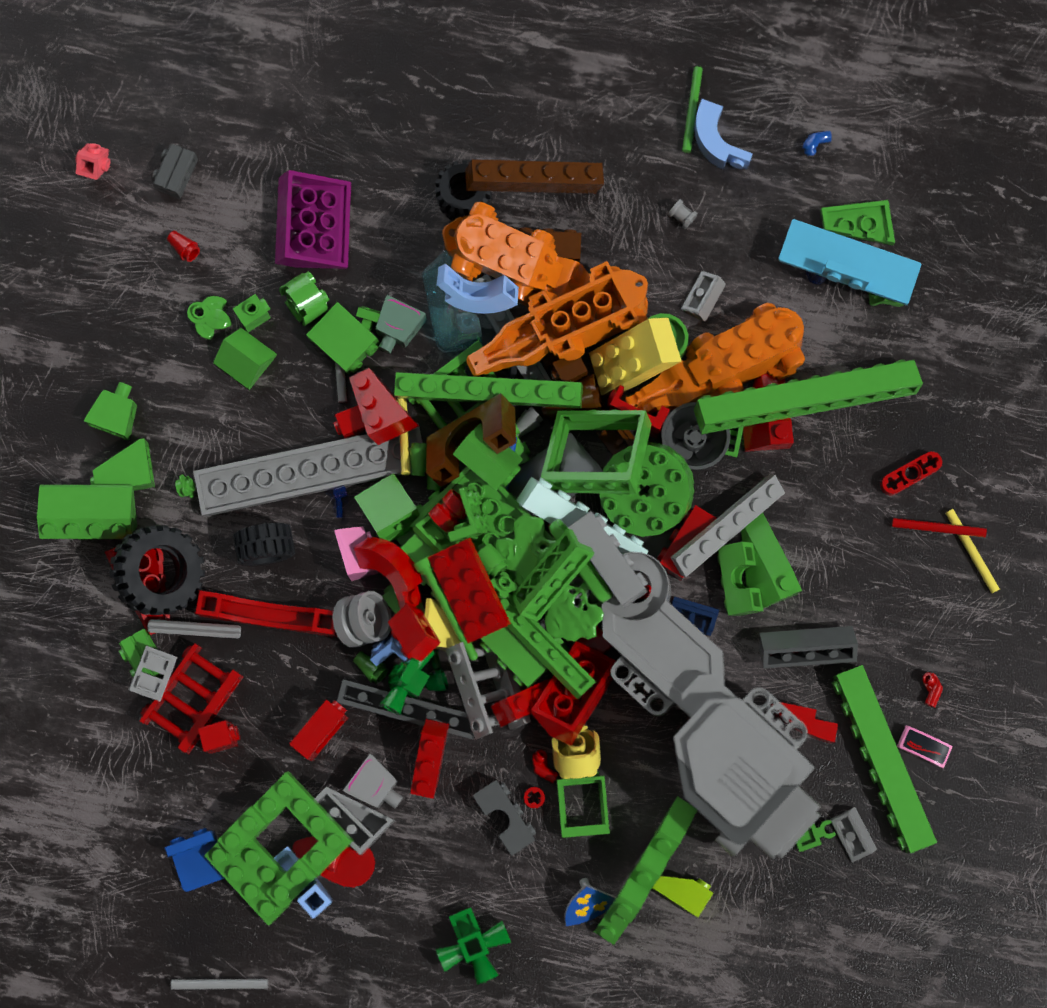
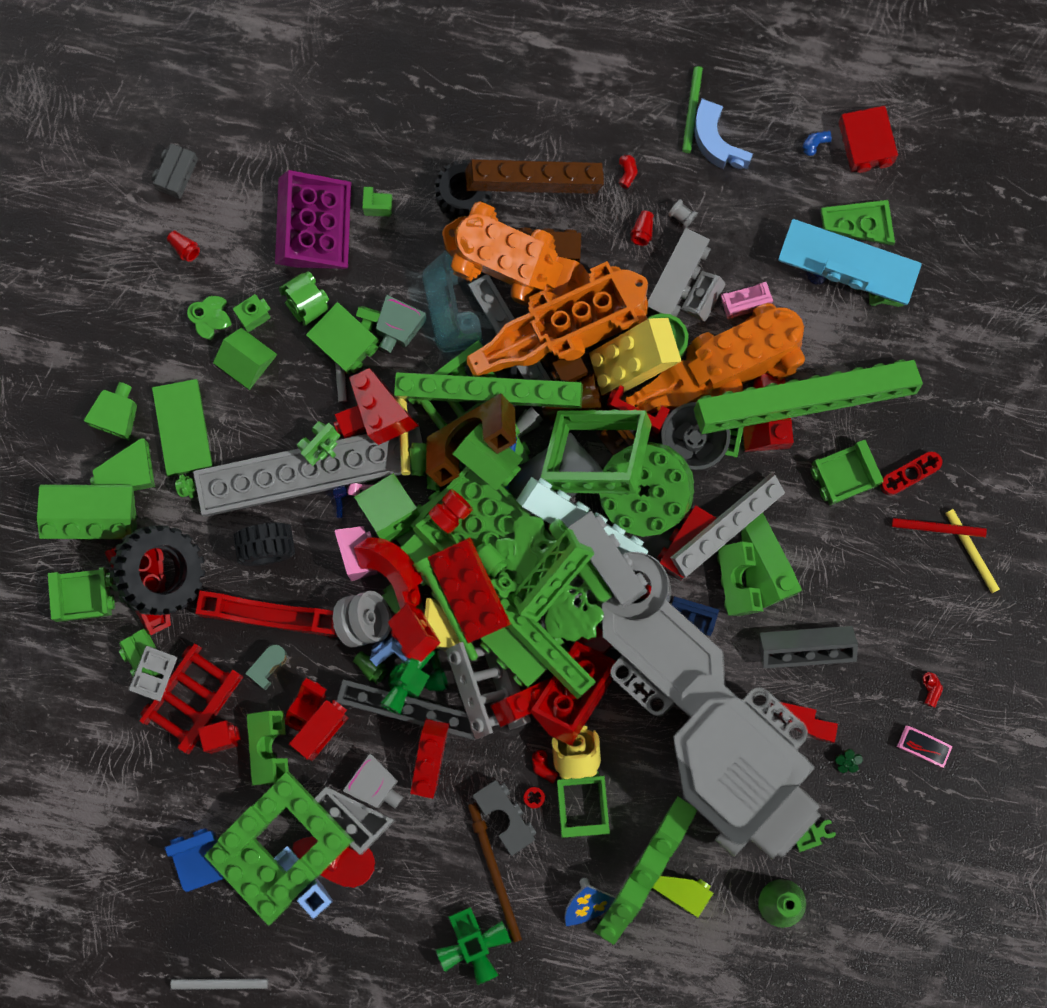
(80, 595): none -> bright green panel
(92, 161): coral brick -> none
(182, 427): none -> bright green tile
(194, 628): light grey axle -> none
(262, 731): none -> bright green arch
(266, 664): none -> sand green leg
(306, 704): none -> red brick
(321, 445): none -> bright green hips
(354, 488): none -> bright pink hand
(376, 203): none -> bright green panel
(475, 296): light blue arch -> none
(477, 520): bright green bracket -> none
(479, 826): none -> reddish brown bar
(630, 169): none -> red arm
(642, 230): none -> red cone
(678, 273): none -> light grey brick
(745, 300): none -> bright pink hinge
(773, 900): none -> bright green cone
(846, 473): none -> bright green panel
(849, 761): none -> dark green plant
(853, 834): light grey slope -> none
(868, 139): none -> red brick
(884, 760): bright green brick -> none

